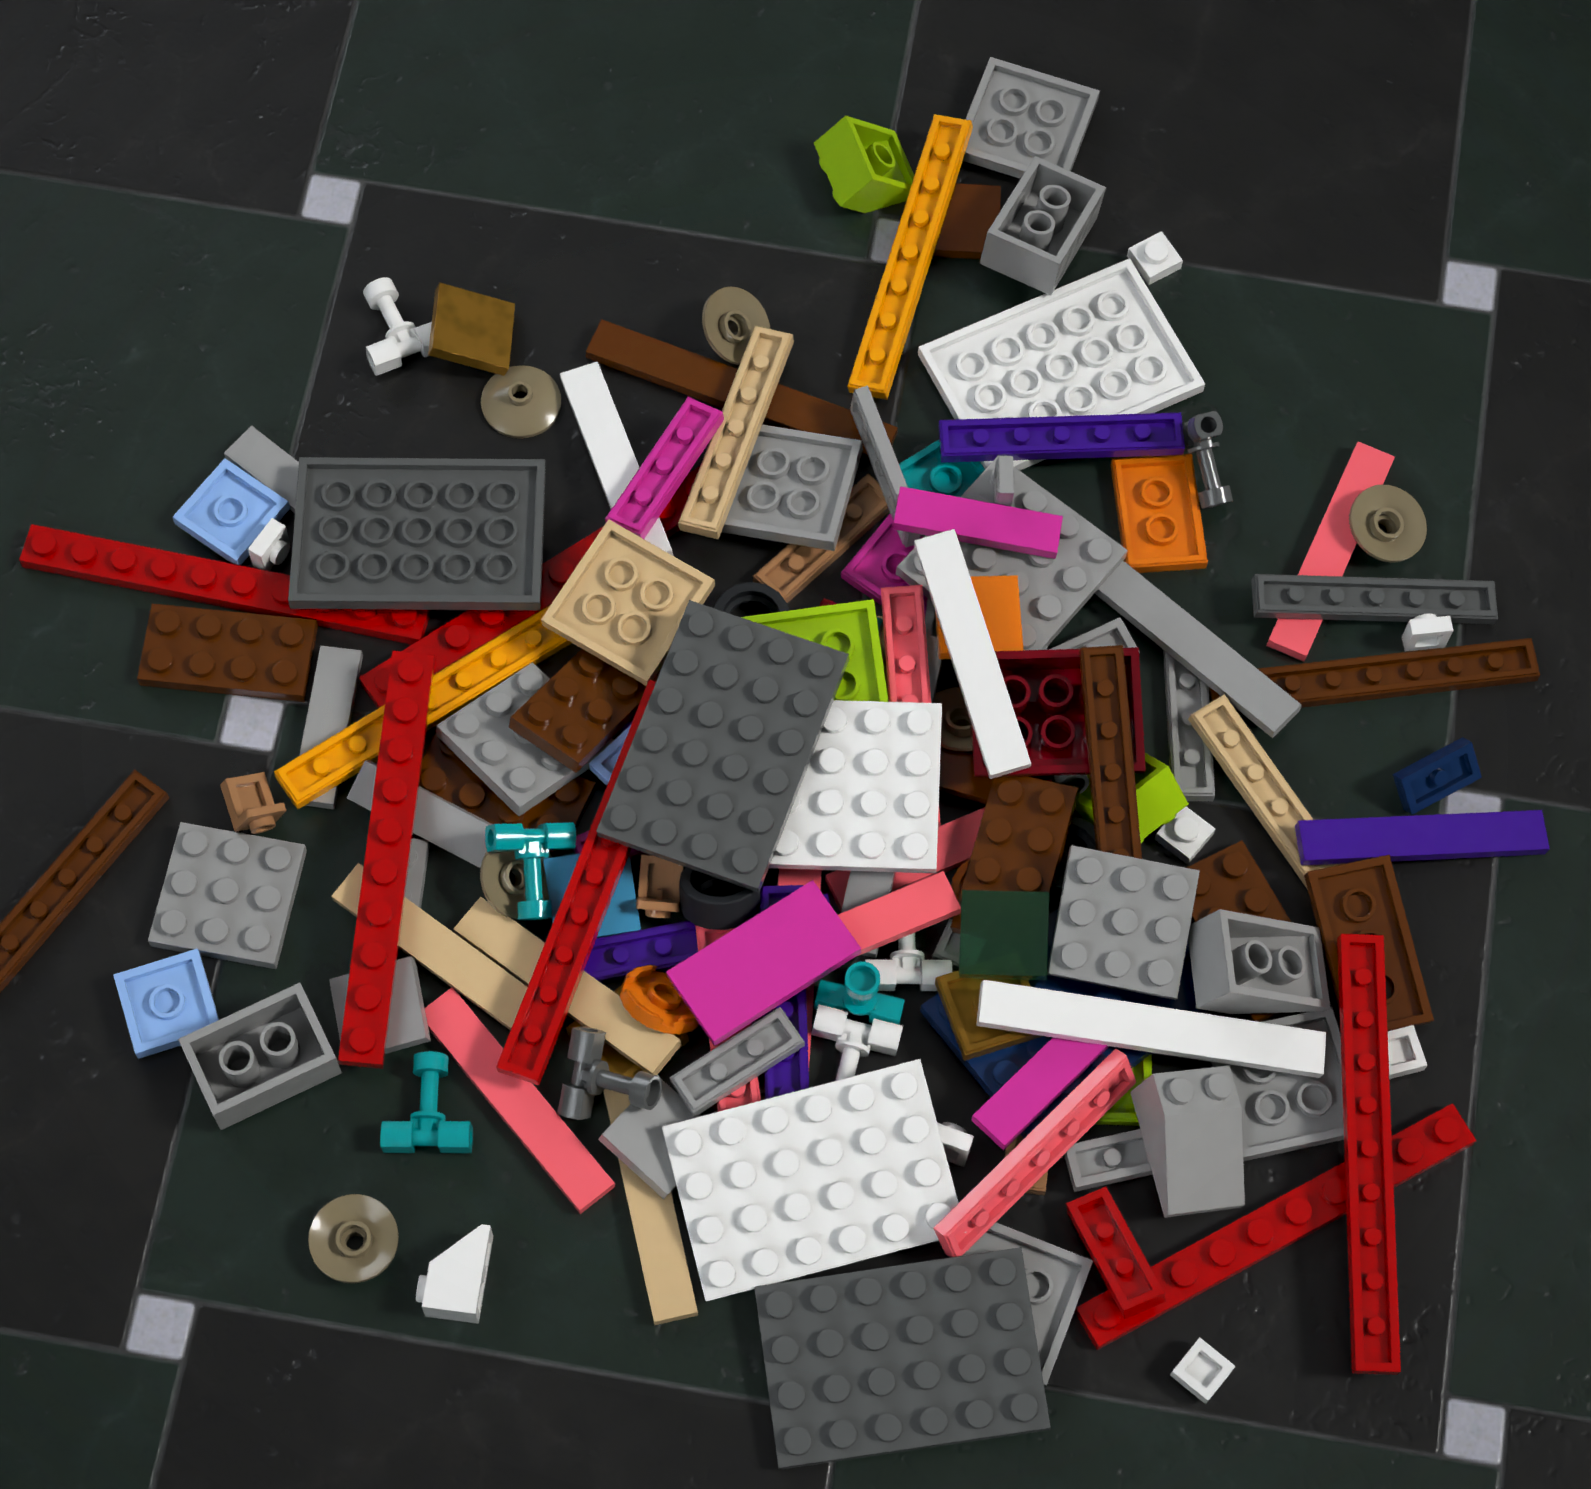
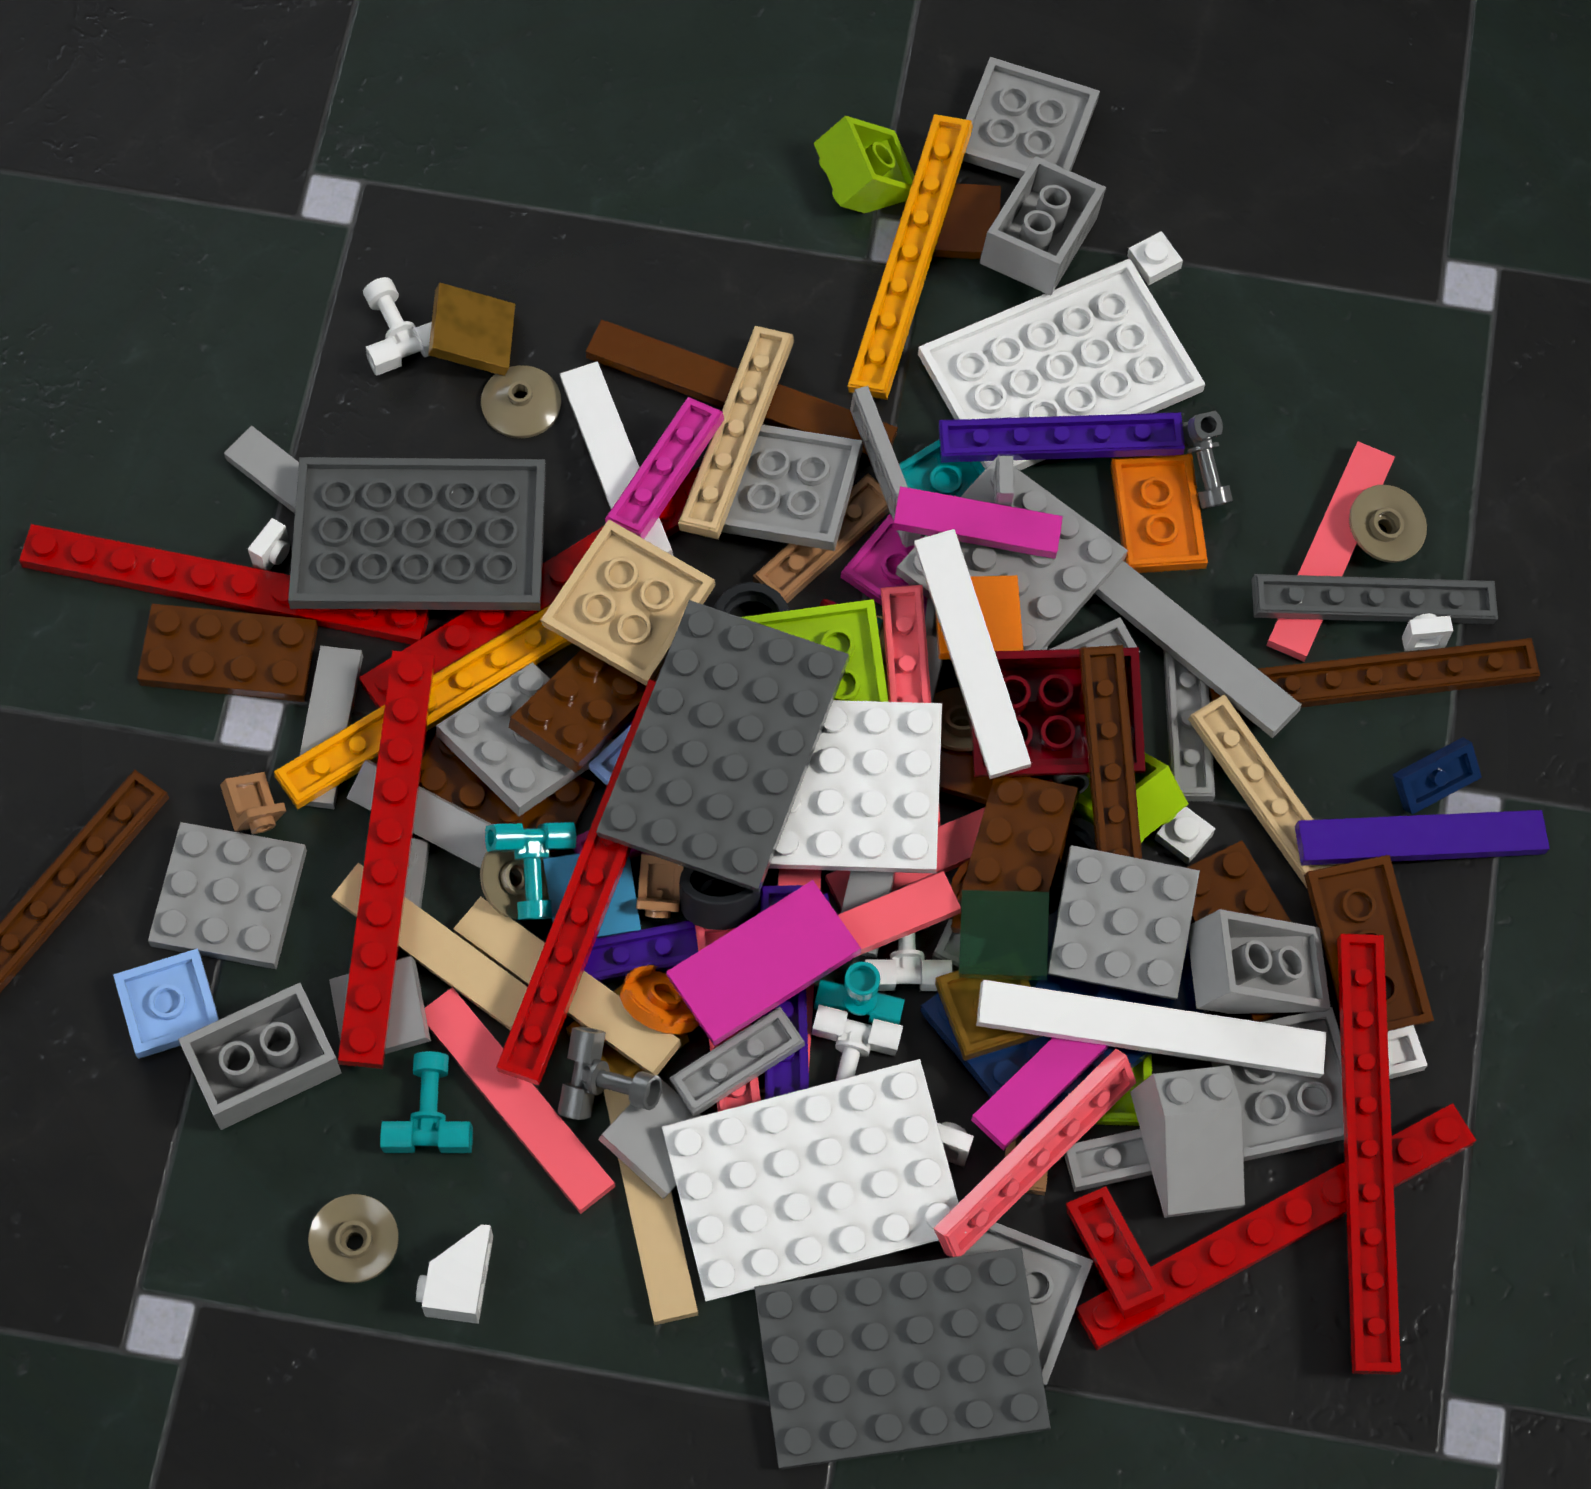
(230, 511): light blue plate -> none
(735, 310): dark tan dish -> none
(1202, 1370): white plate -> none

